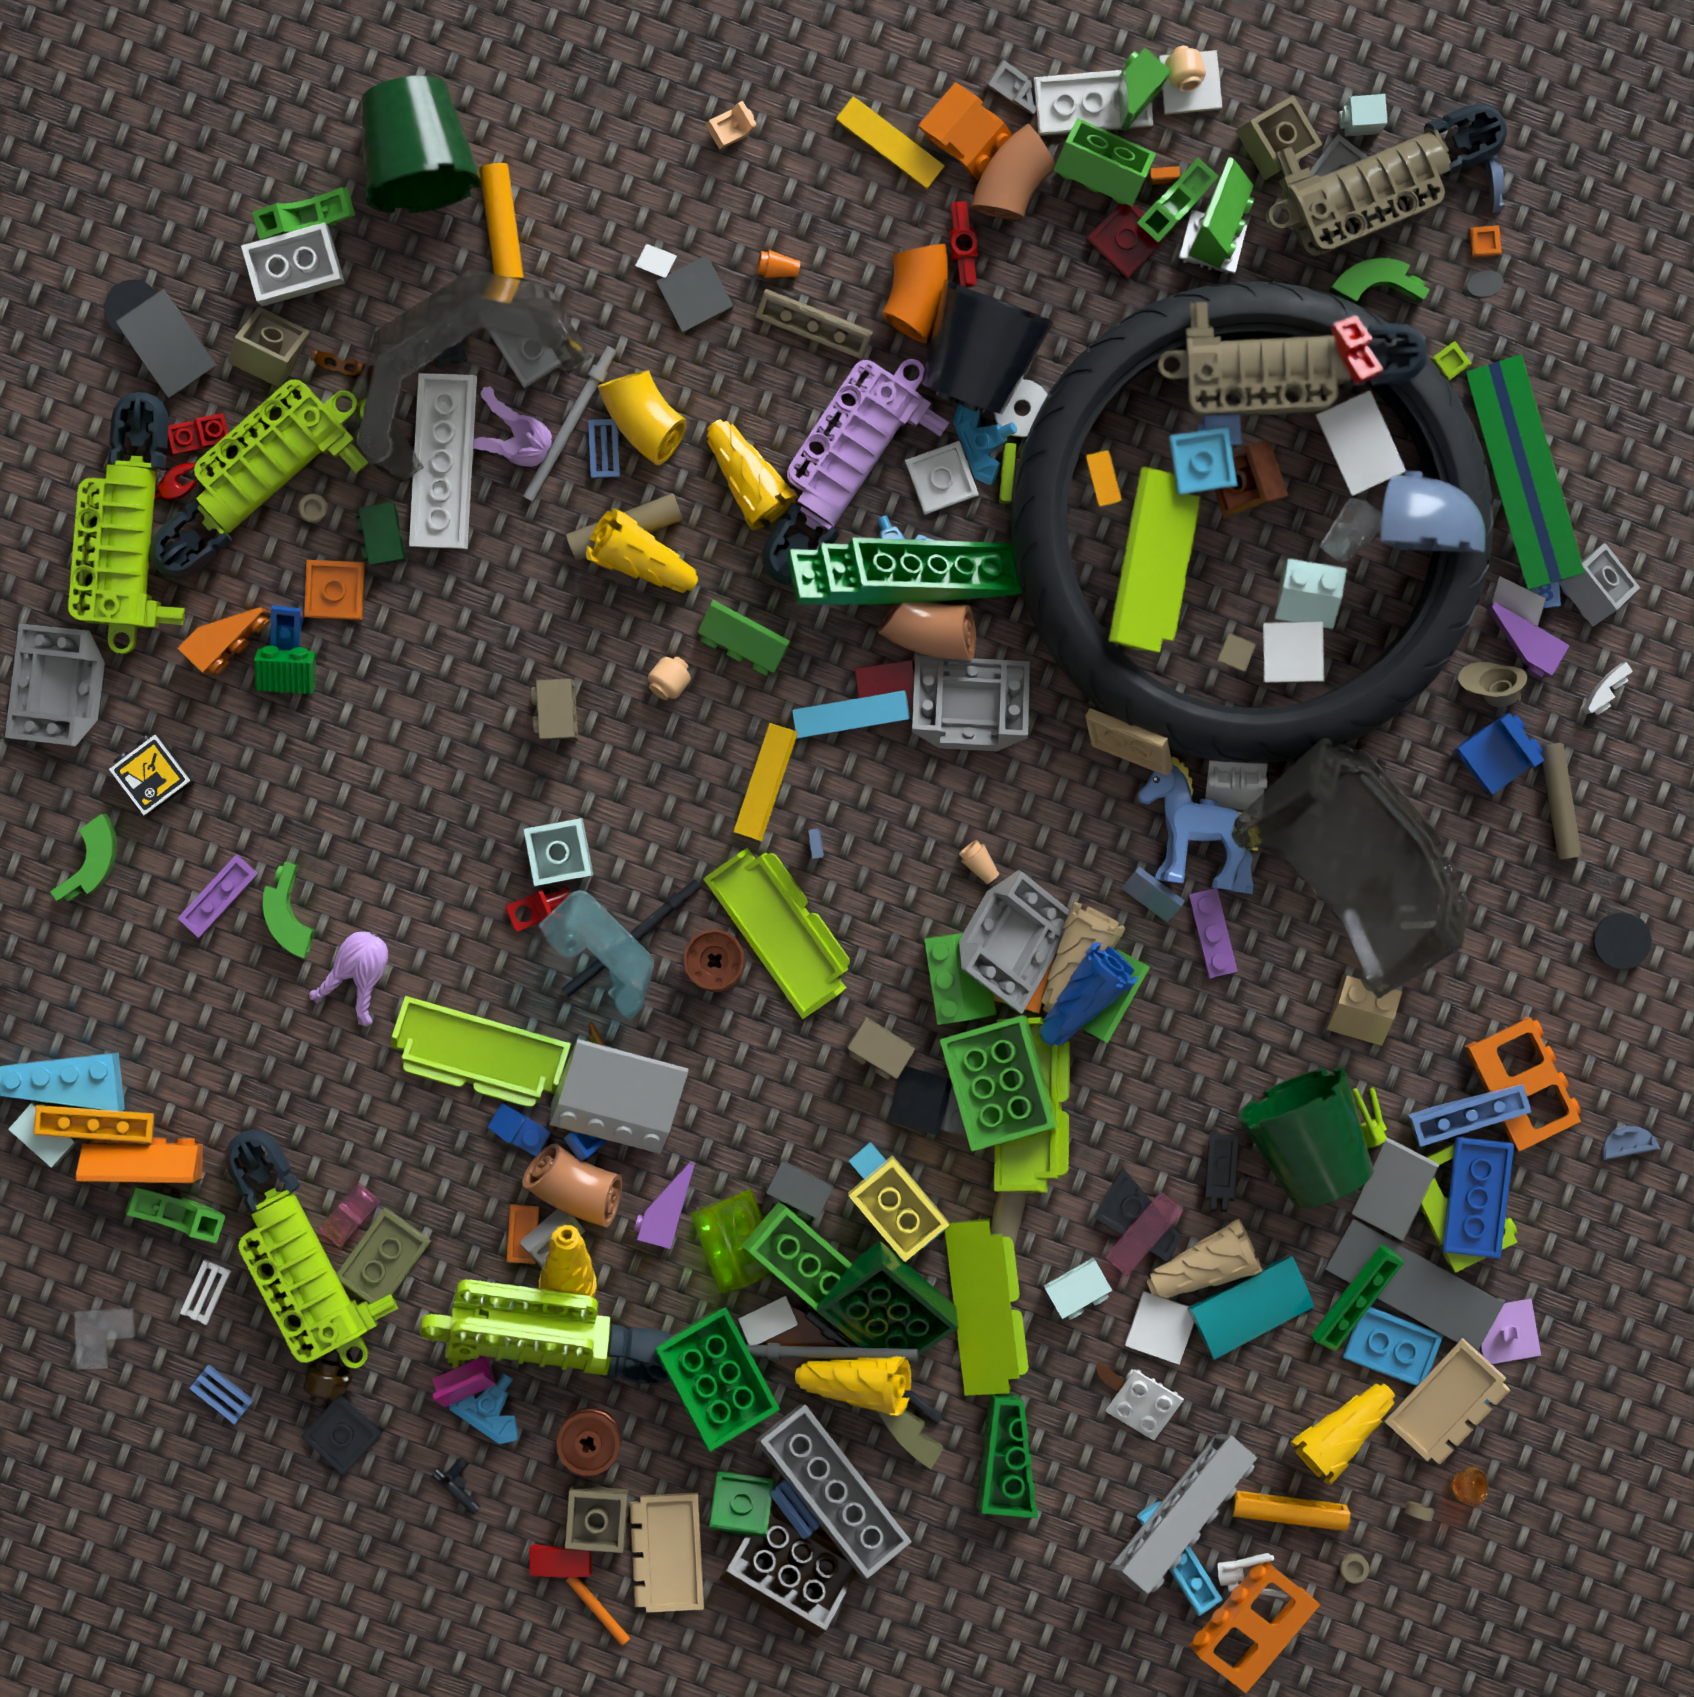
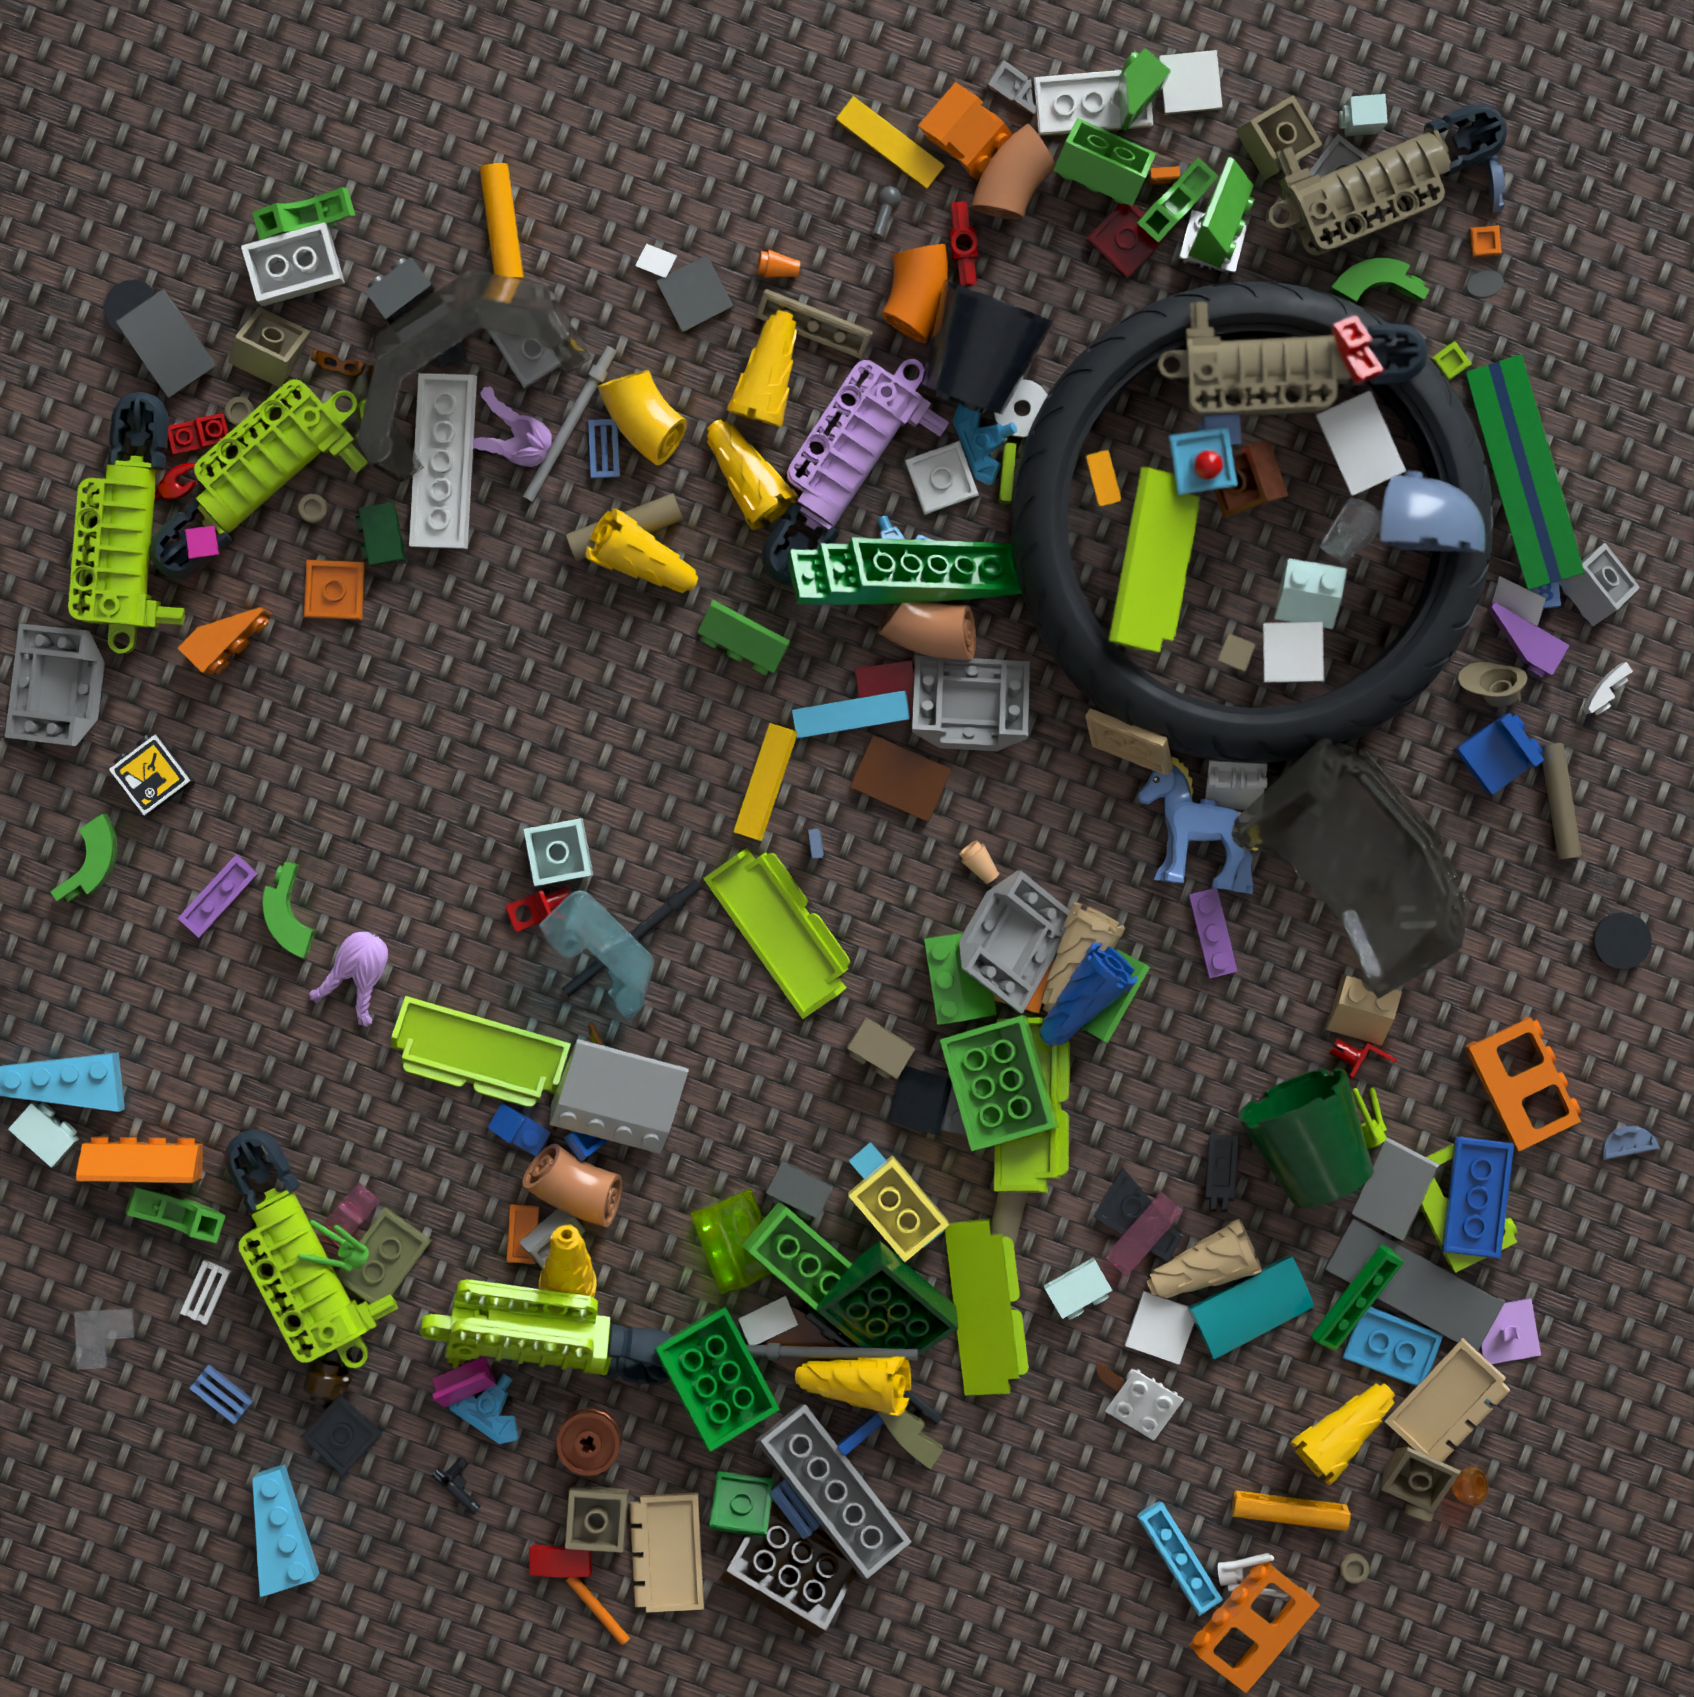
(93, 1124): light orange brick -> none
(202, 542): none -> dark pink tile
(238, 409): none -> dark tan tile
(281, 1536): none -> medium azure wedge
(285, 670): green brick -> none
(286, 627): blue slope -> none
(351, 1251): none -> bright green plant
(399, 288): none -> dark grey brick
(414, 147): dark green cone -> none
(555, 709): dark tan brick -> none
(663, 1214): medium lavender slope -> none
(669, 678): light nougat head -> none
(714, 943): copper wheel -> none
(731, 125): light nougat bracket -> none
(764, 385): none -> yellow cone
(859, 1433): none -> blue tile
(889, 199): none -> dark grey bar
(900, 778): none -> reddish brown tile
(1006, 1464): green wedge -> none
(1153, 894): sand blue tile -> none
(1183, 1513): light grey brick -> none
(1186, 68): light nougat head -> none
(1207, 465): none -> red piece
(1354, 1056): none -> red bracket
(1417, 1478): none -> dark tan slope
(1468, 1114): medium blue slope -> none

